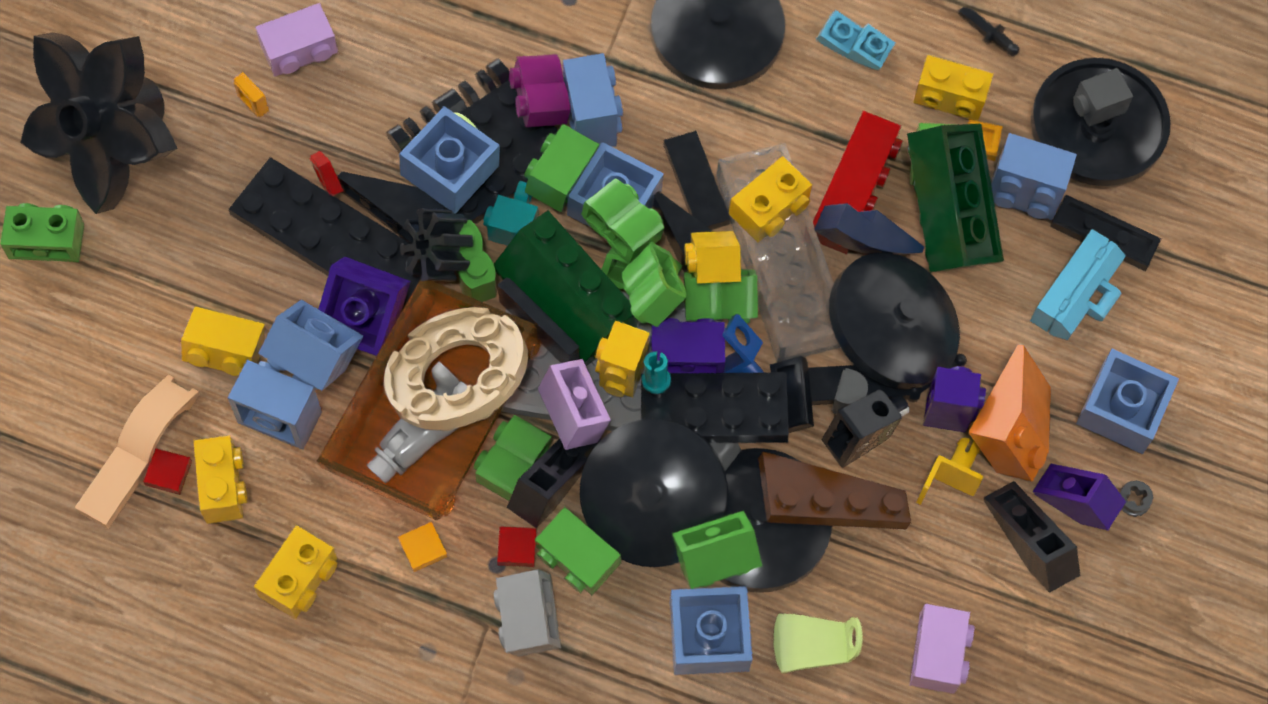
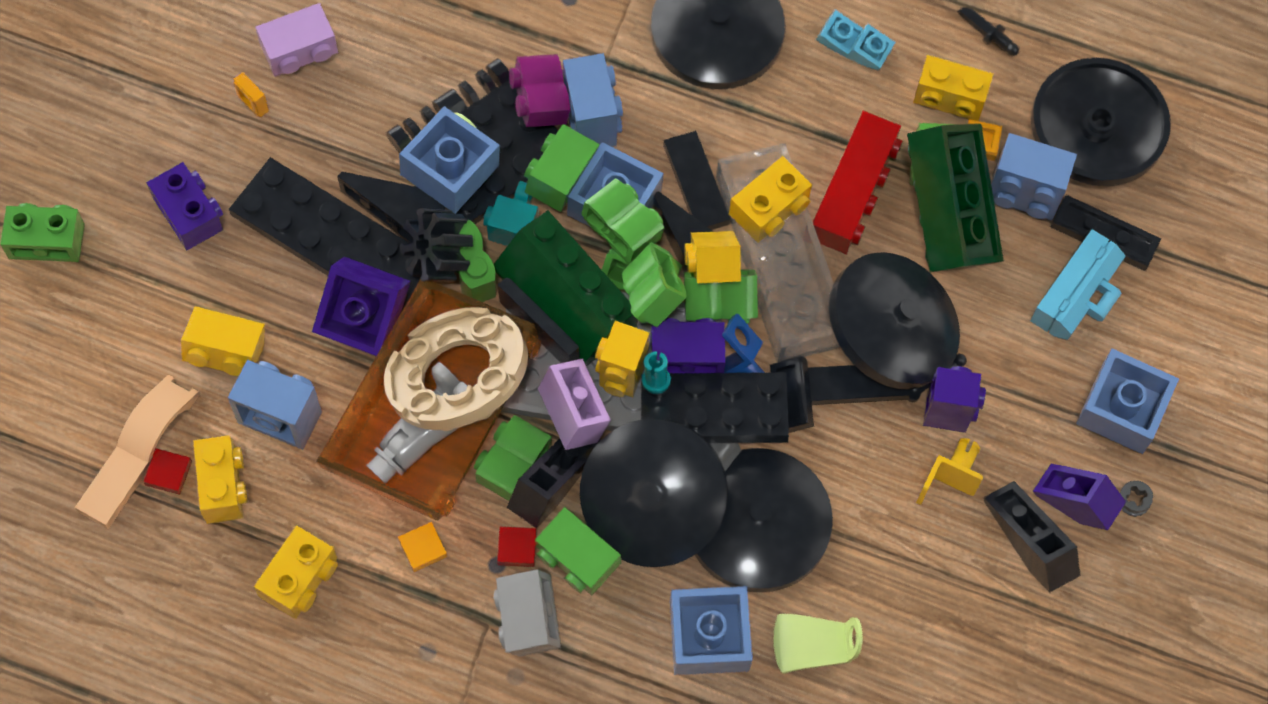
(97, 114): black plant -> none
(185, 205): none -> dark purple brick
(310, 345): medium blue brick -> none
(325, 173): red tile -> none
(717, 550): bright green brick -> none
(819, 496): reddish brown wing -> none
(850, 389): dark grey brick -> none
(863, 426): black torso -> none
(865, 231): dark blue slope -> none
(941, 649): lavender brick -> none
(1016, 419): orange slope -> none
(1102, 97): dark grey brick -> none

